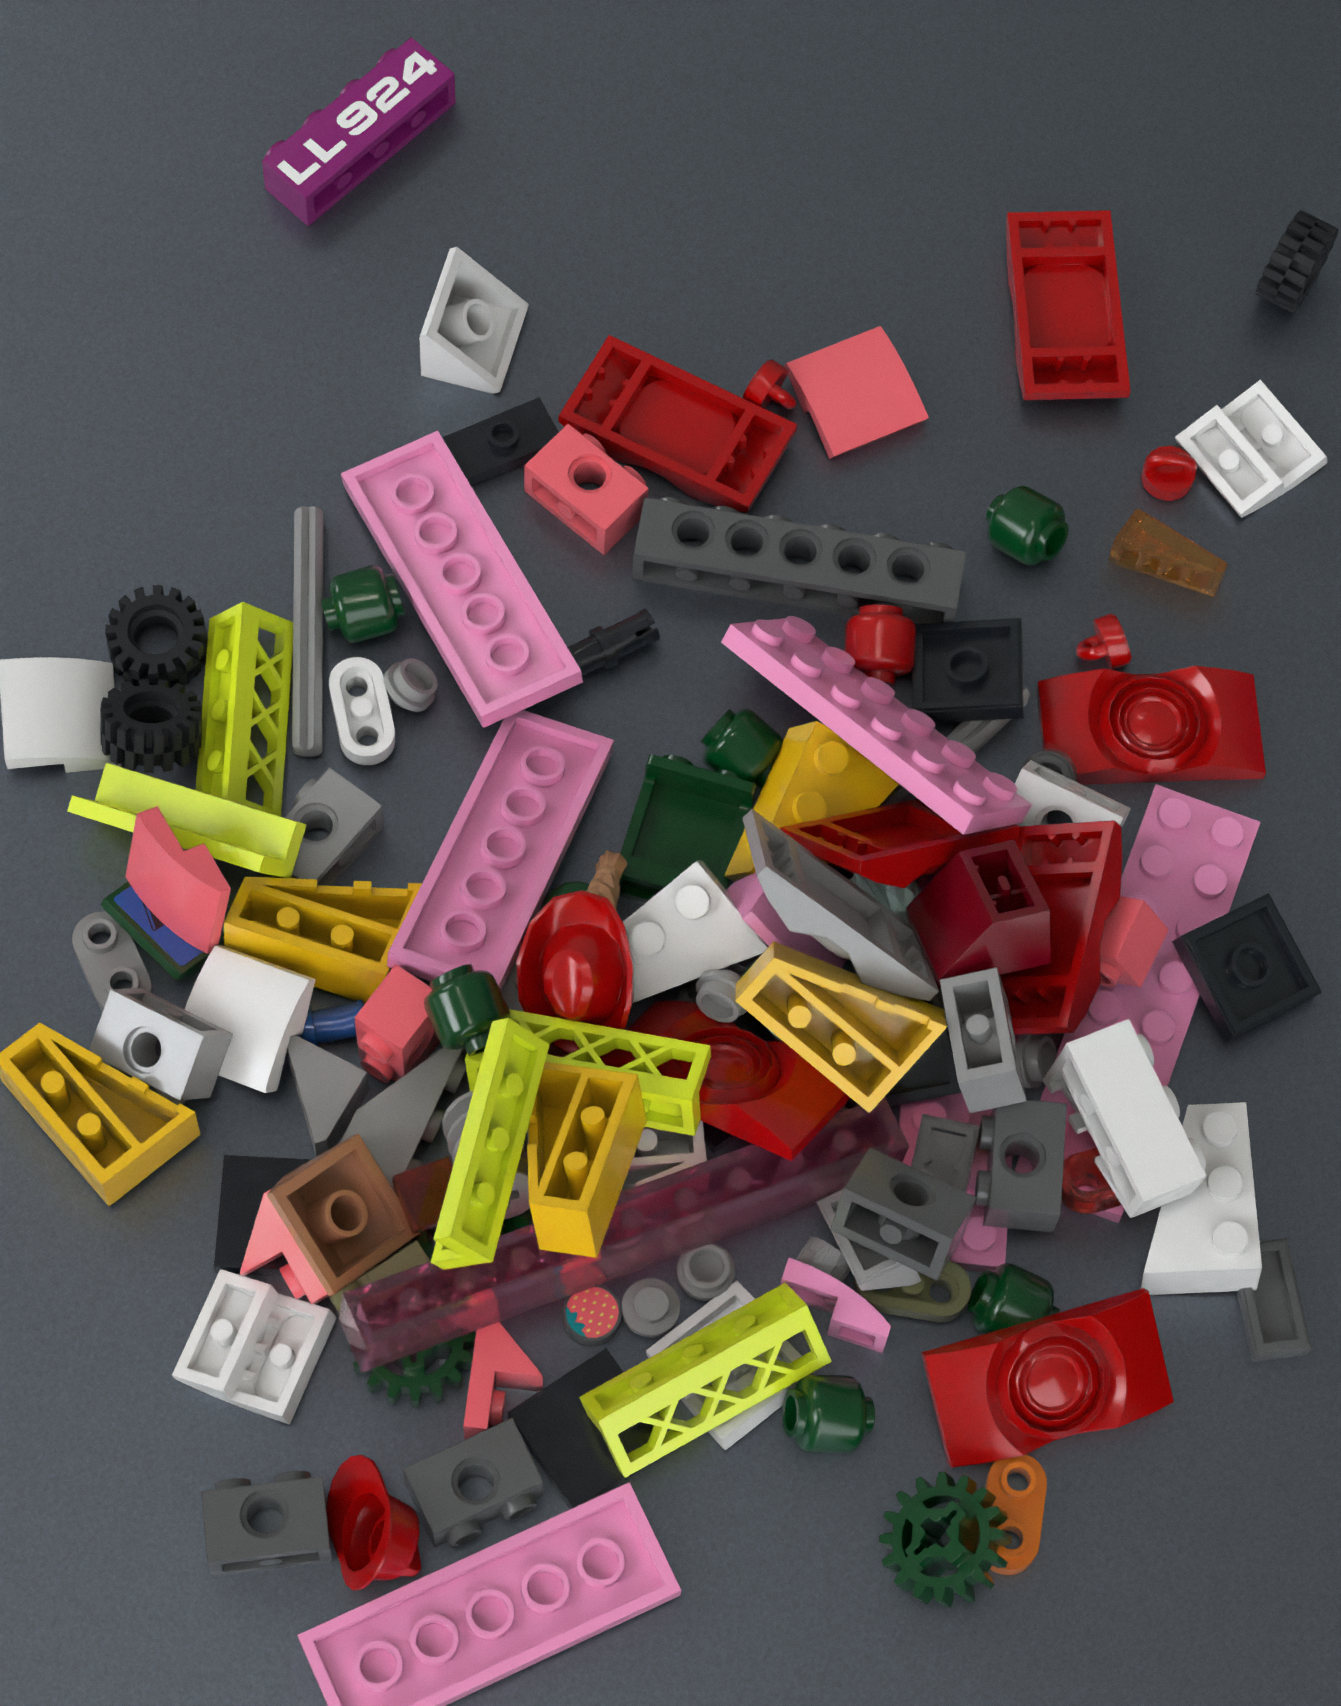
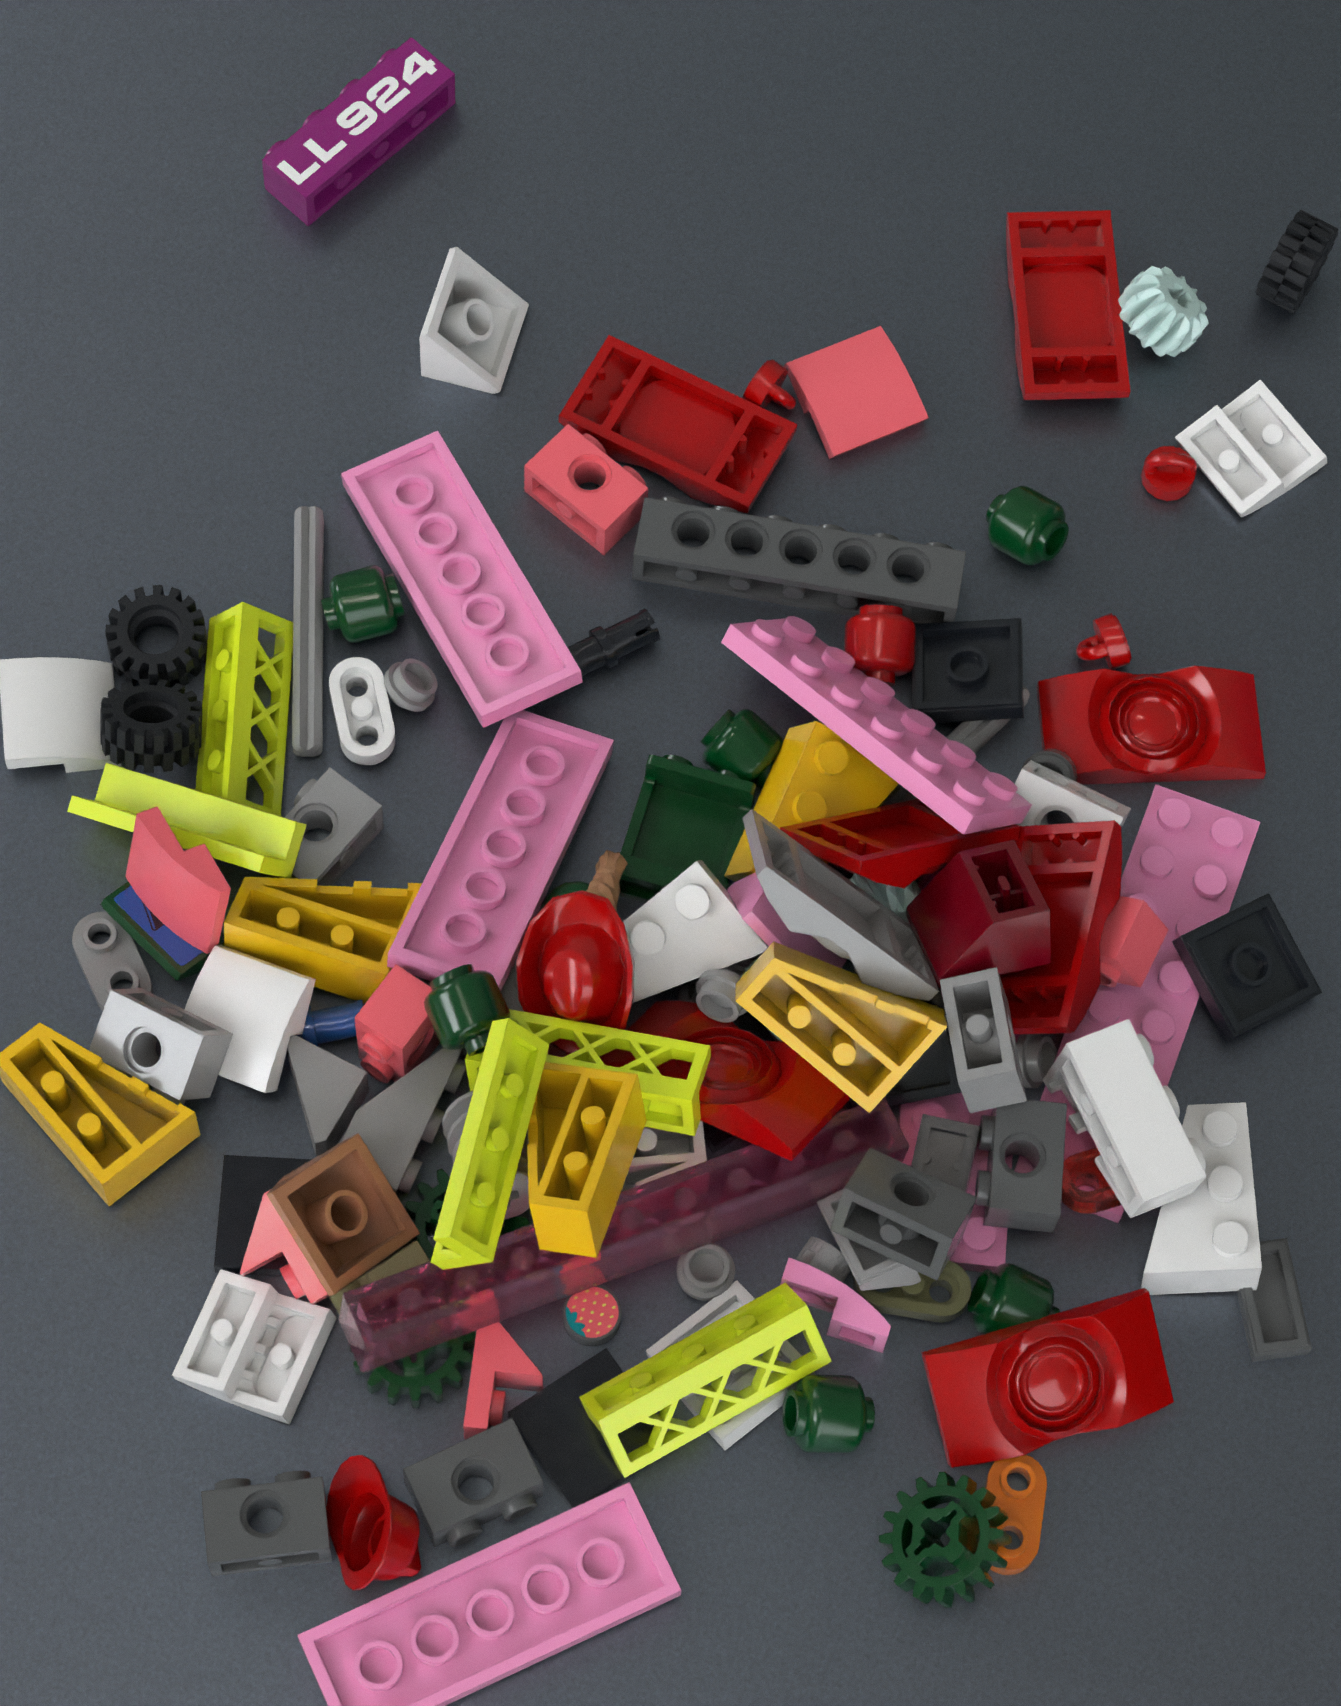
(423, 1193): clear red tile -> none
(501, 441): black plate -> none
(650, 1307): light grey plate -> none
(1163, 311): none -> light aqua gear
(1163, 553): clear orange slope -> none

